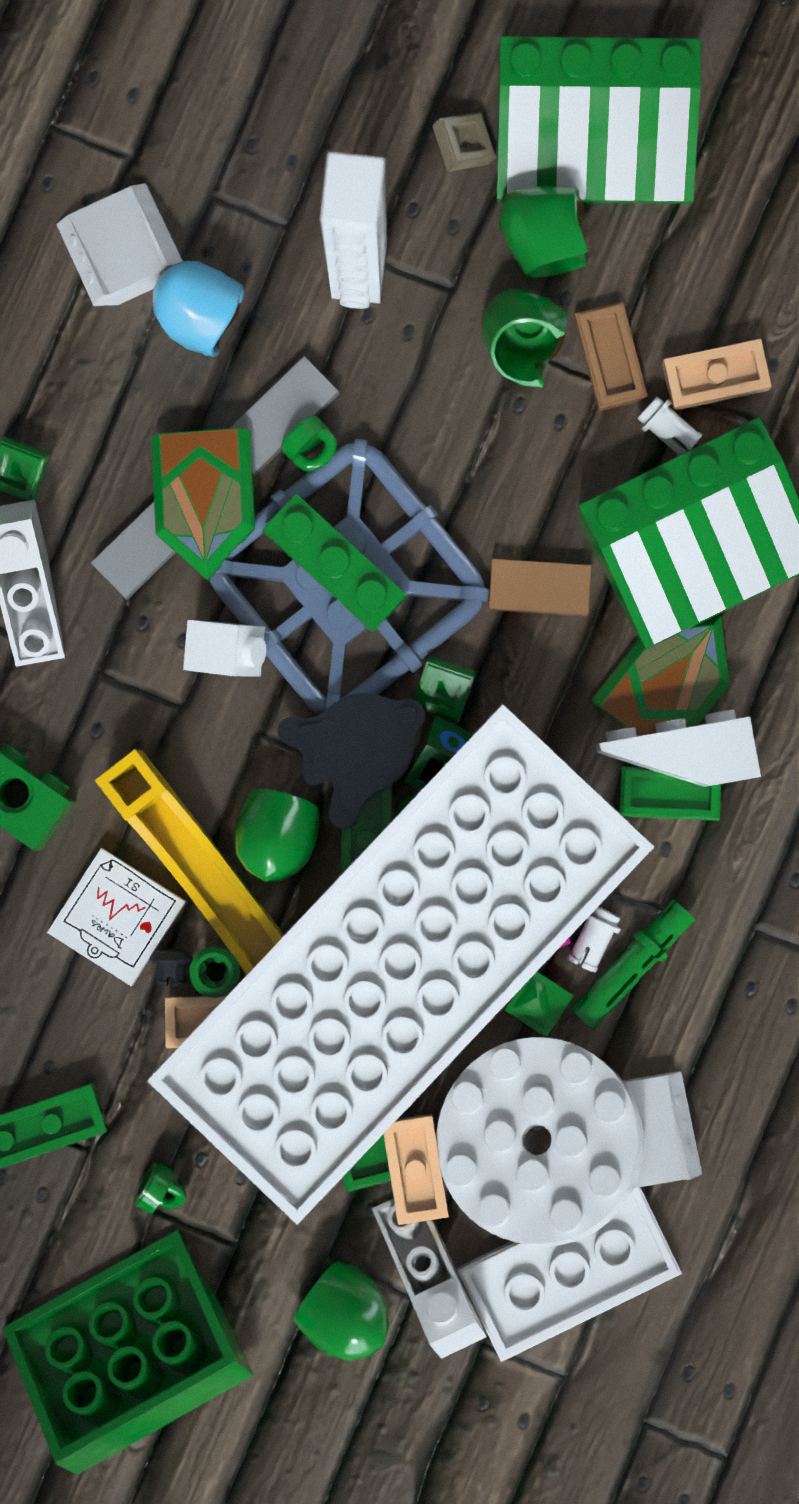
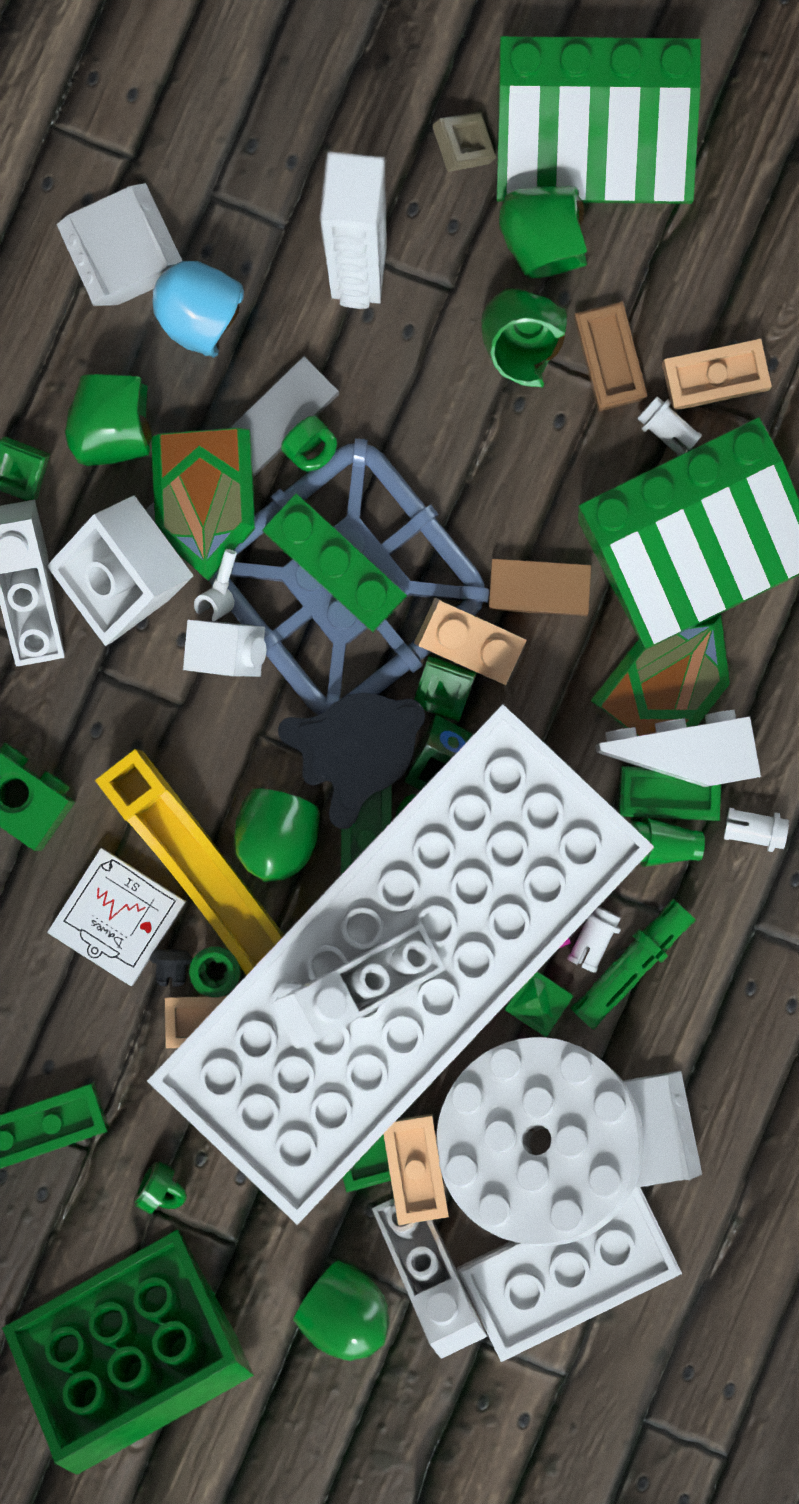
(108, 420): none -> green piece
(119, 569): none -> white slope
(219, 594): none -> white hand
(358, 987): none -> white slope
(470, 641): none -> light nougat plate
(669, 842): none -> green cone
(757, 829): none -> white pin

